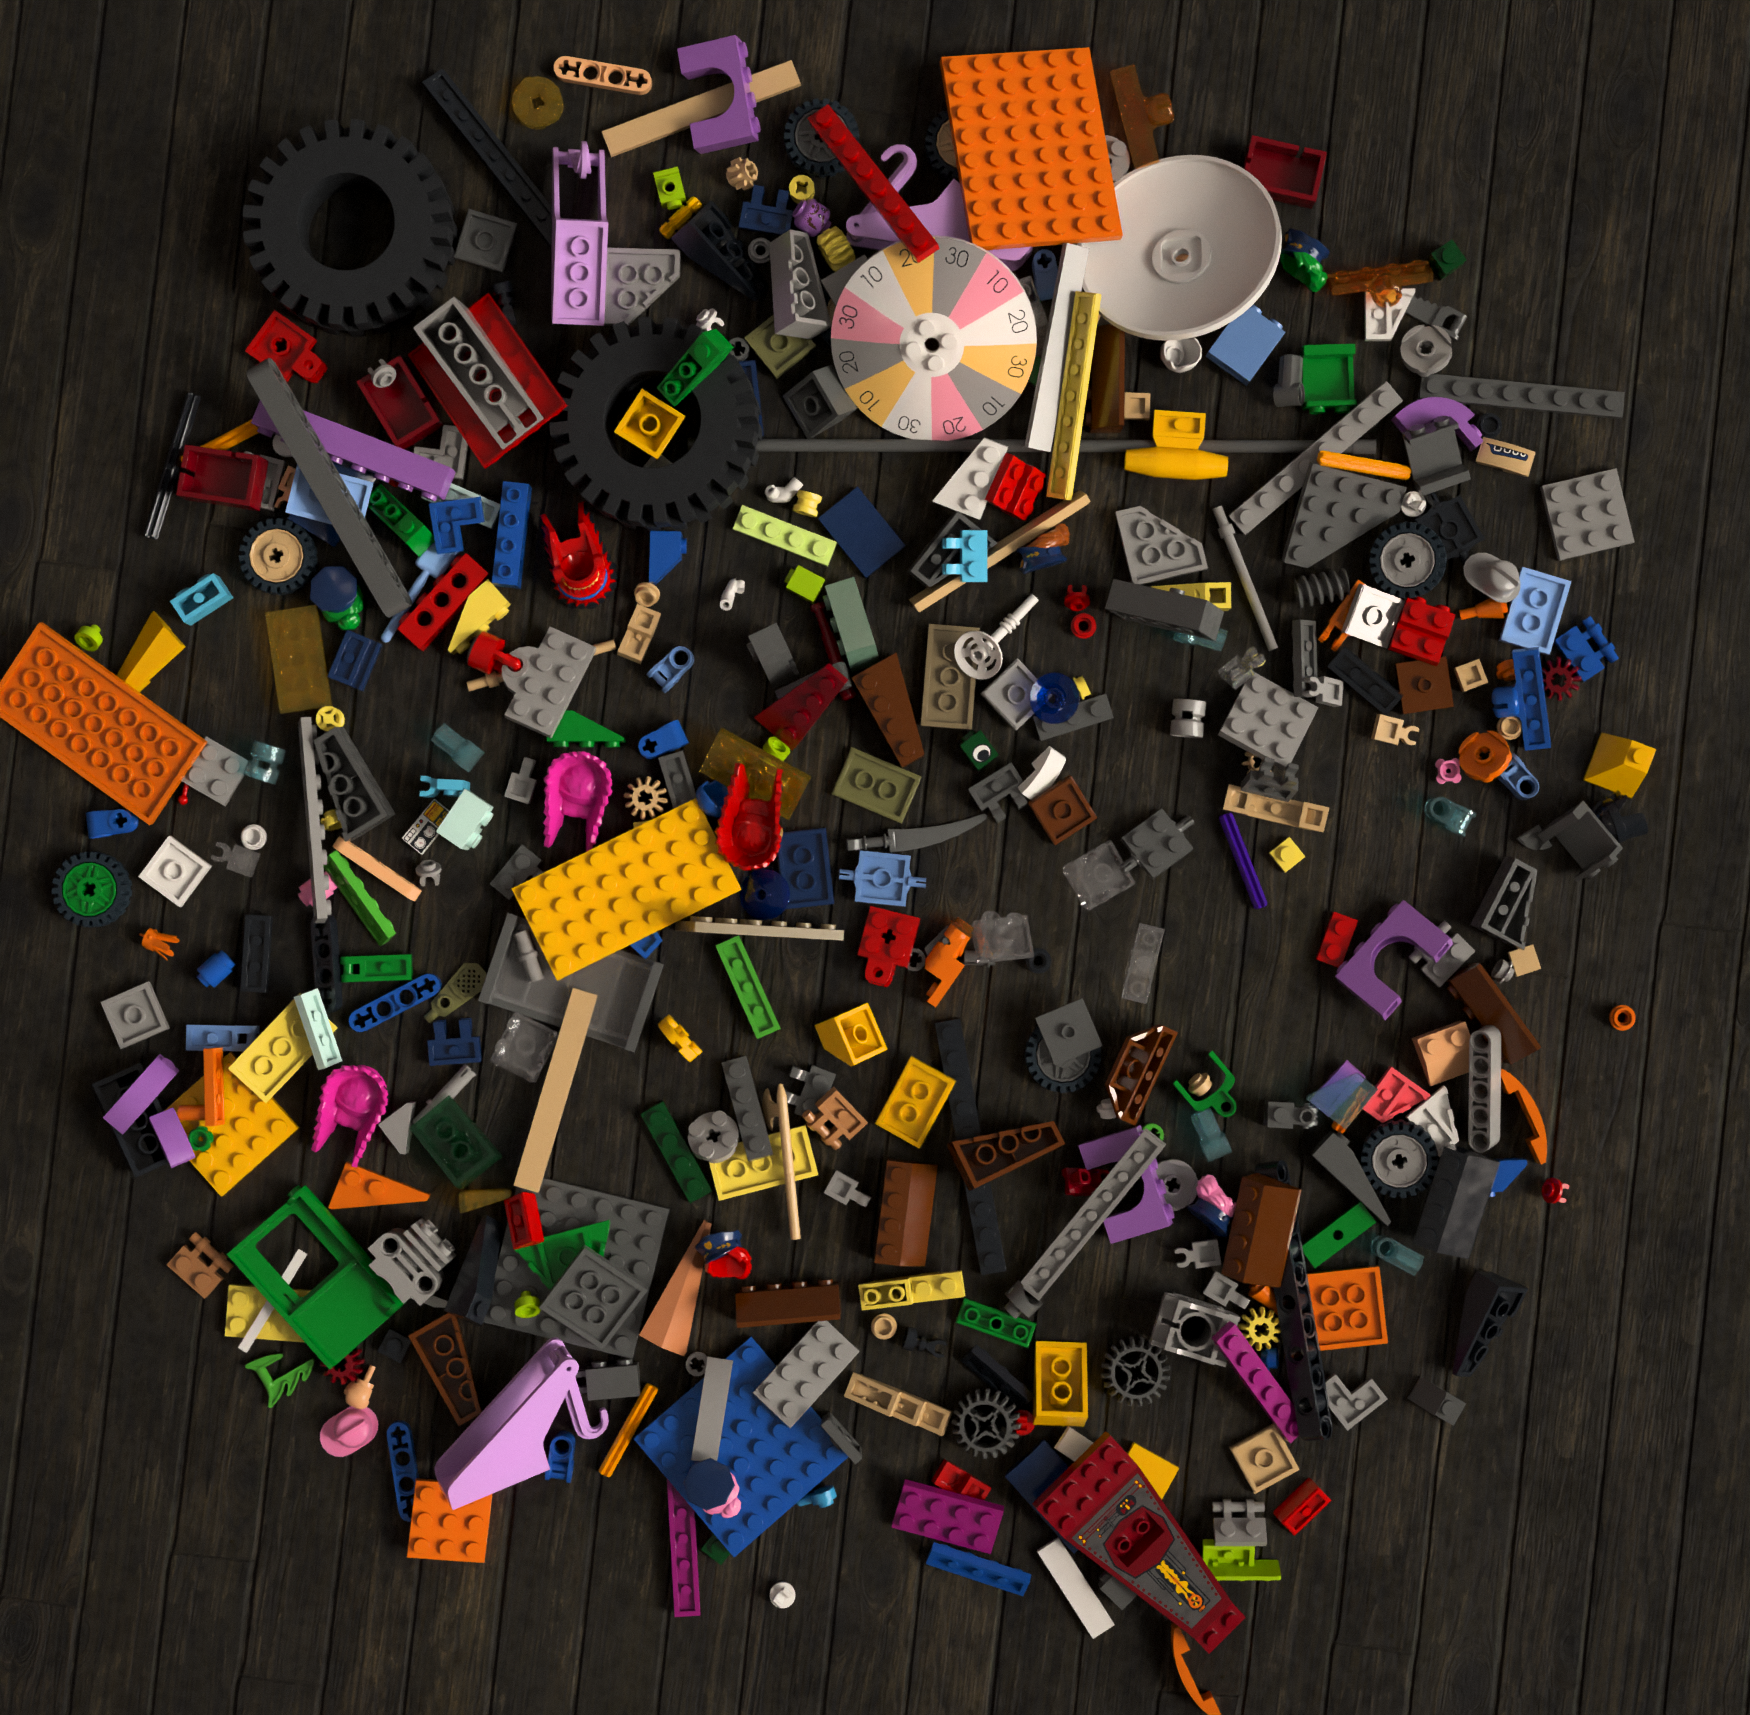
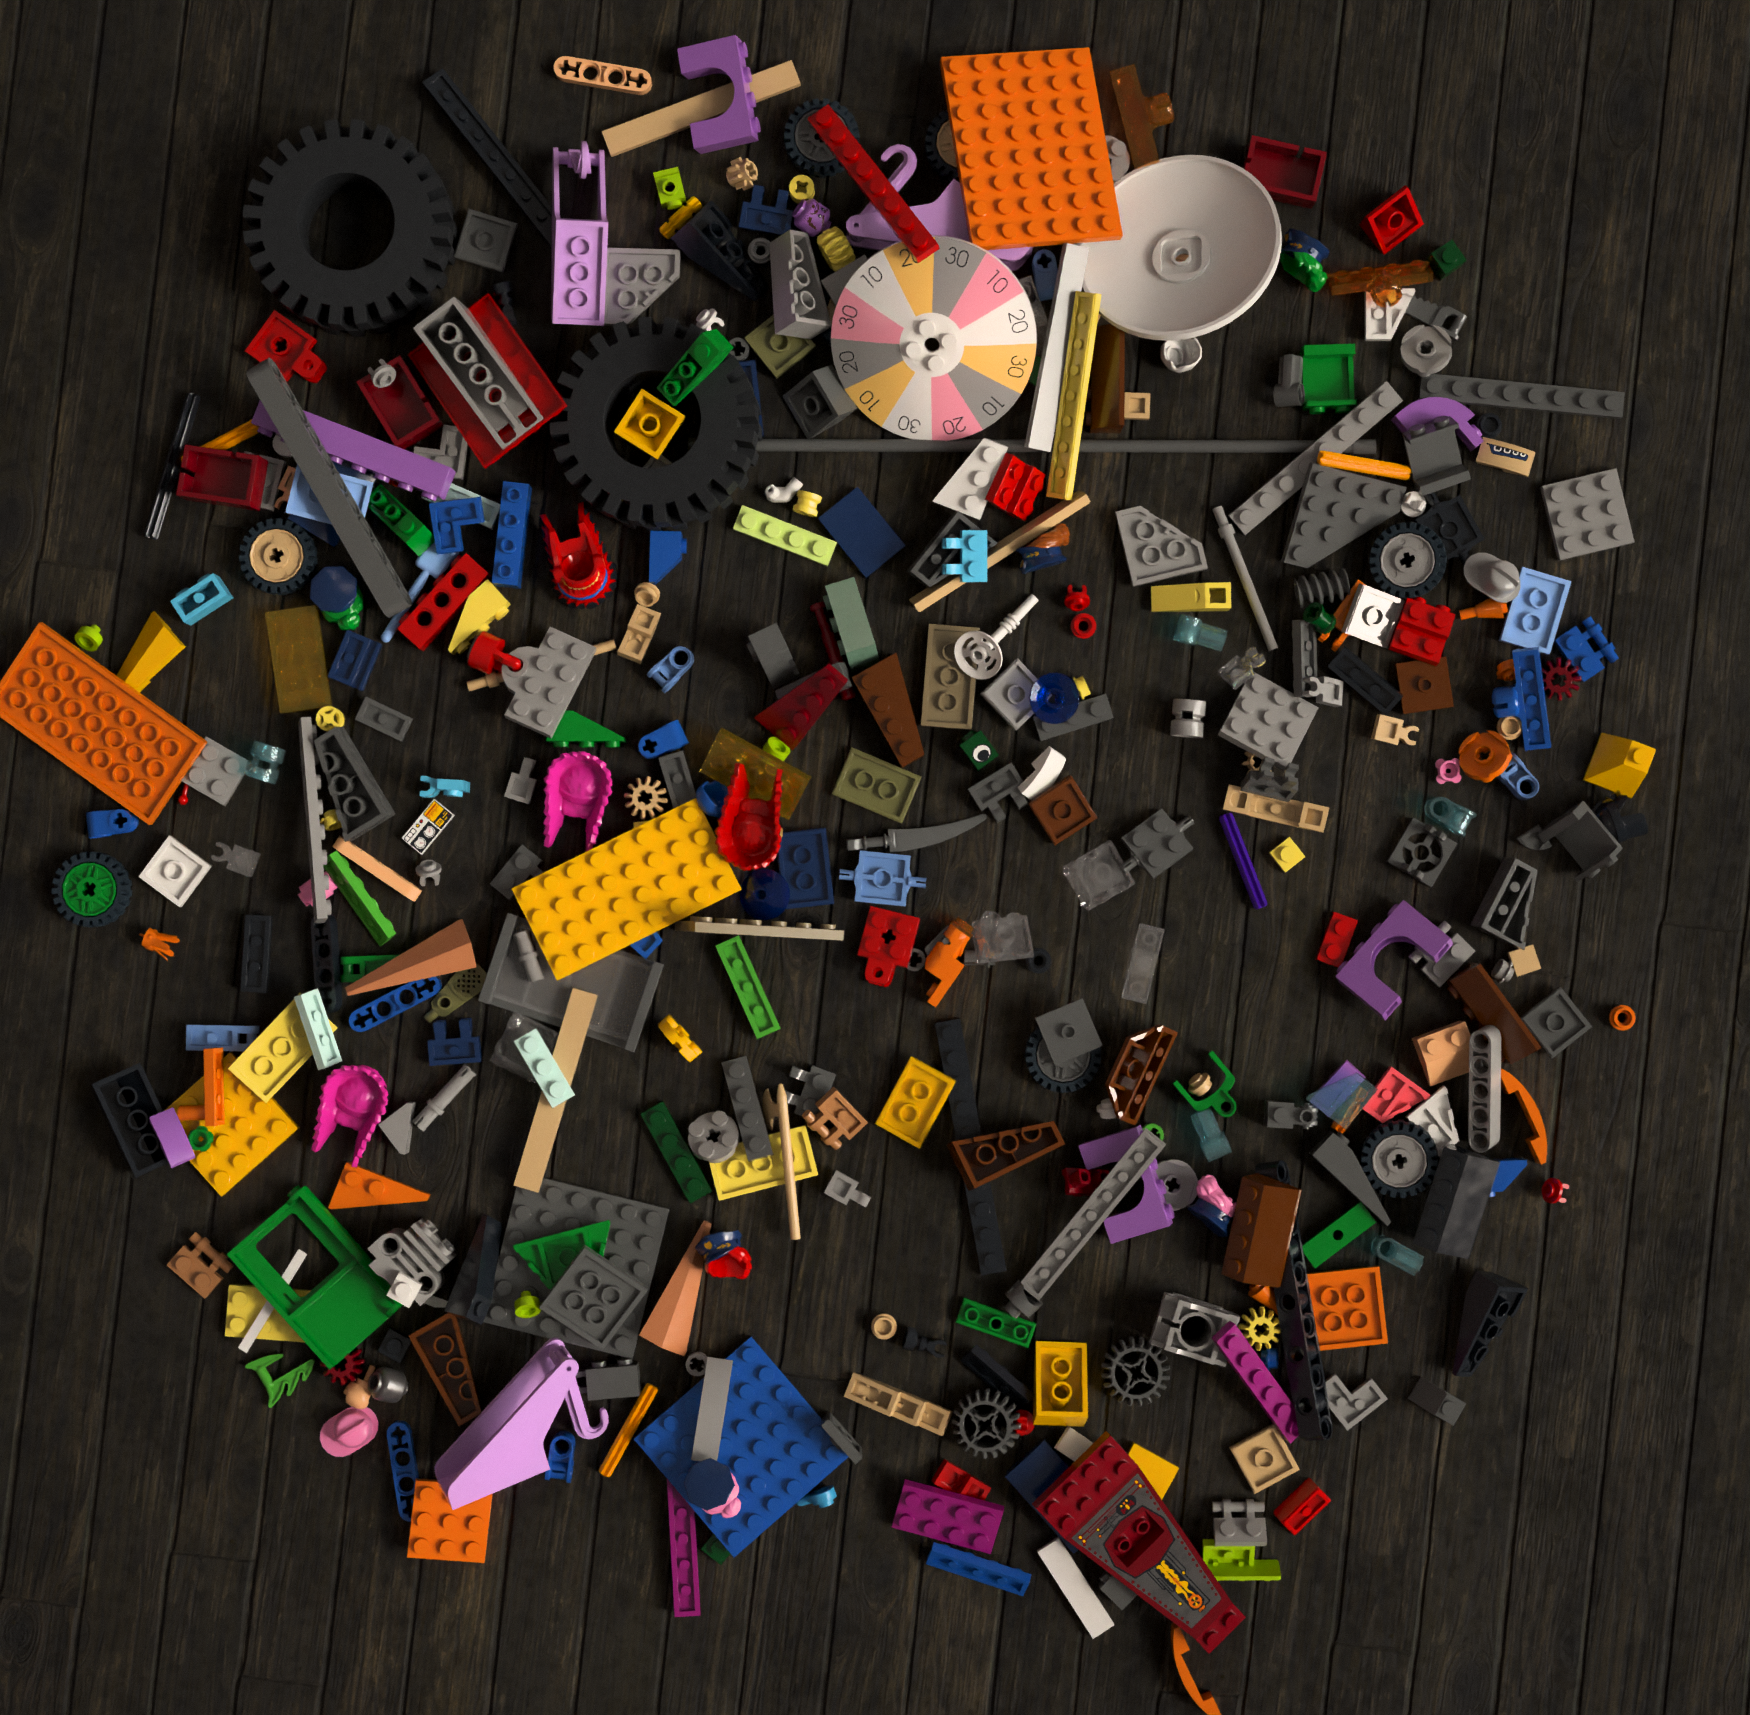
(135, 1015): light grey plate -> none
(141, 1094): medium lavender arch -> none
(215, 969): blue brick -> none
(253, 837): white plate -> none
(384, 719): none -> dark grey plate
(387, 1385): none -> flat silver head
(404, 1289): none -> white plate
(437, 955): none -> nougat wedge
(455, 1142): clear green slope -> none
(462, 751): clear light blue piece -> none
(465, 819): light aqua brick -> none
(478, 1198): clear yellow slope -> none
(524, 1220): red slope -> none
(530, 89): clear yellow plate -> none
(544, 1068): none -> light aqua plate
(727, 598): white arm -> none
(782, 1594): white plate -> none
(788, 1304): reddish brown slope -> none
(804, 584): lime brick -> none
(805, 1372): light grey plate -> none
(852, 1035): yellow slope -> none
(905, 1213): reddish brown slope -> none
(911, 1289): light yellow slope -> none
(1164, 609): dark grey brick -> none
(1176, 449): yellow plate -> none
(1203, 1254): light grey plate -> none
(1223, 1289): light grey plate -> none
(1246, 344): medium blue panel -> none
(1316, 615): none -> dark green bush
(1392, 220): none -> red slope
(1417, 827): none -> dark grey piece
(1470, 675): tan plate -> none
(1555, 1022): none -> dark grey plate

